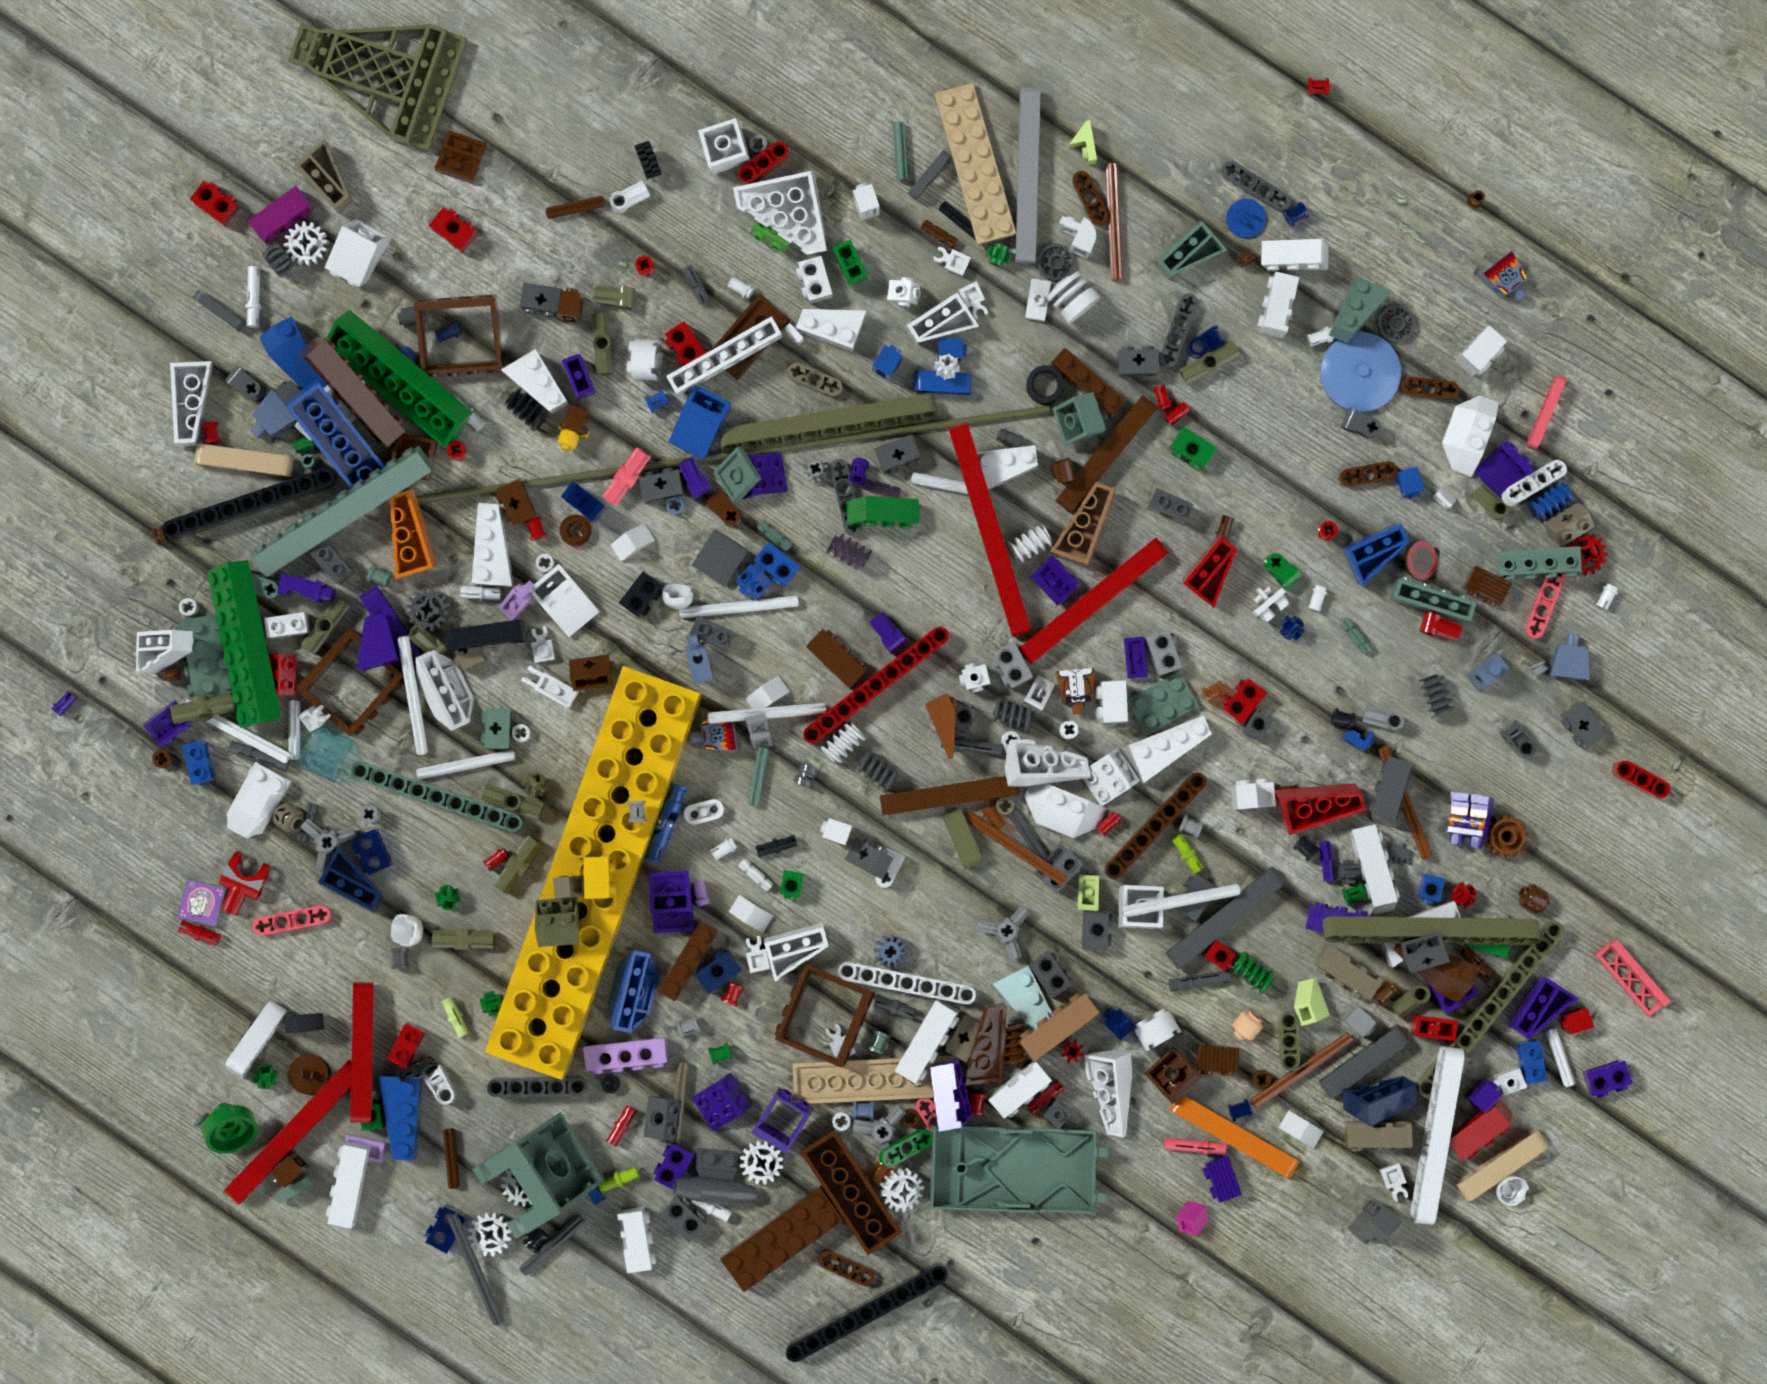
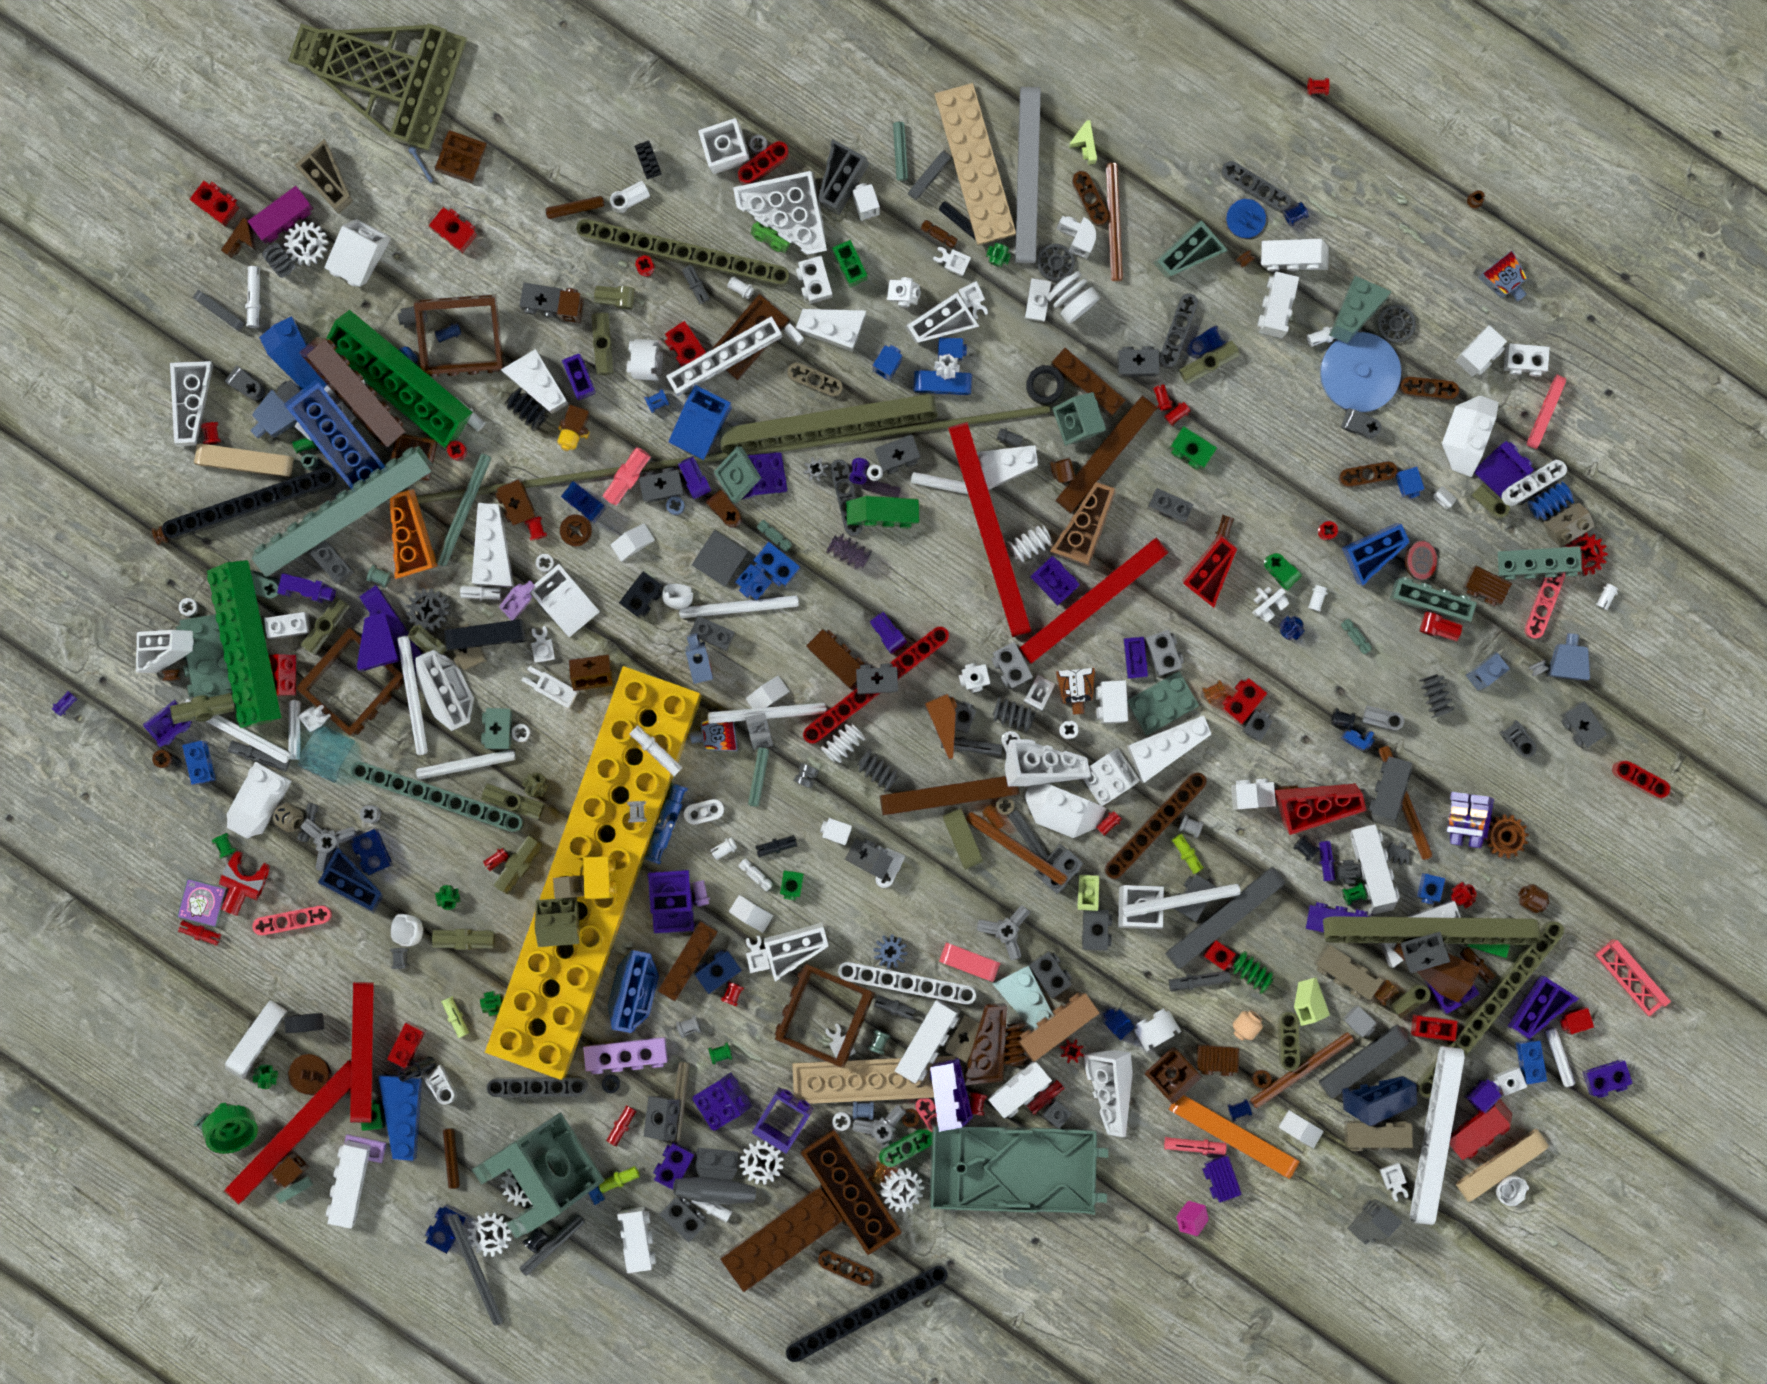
(223, 845): none -> green bush
(242, 233): none -> reddish brown slope
(412, 150): none -> sand blue hinge
(463, 510): none -> sand green axle
(655, 750): none -> white pin
(675, 246): none -> olive beam
(841, 177): none -> dark grey wedge
(874, 468): none -> white pin
(887, 685): none -> dark grey brick
(969, 962): none -> coral beam
(1526, 353): none -> white brick

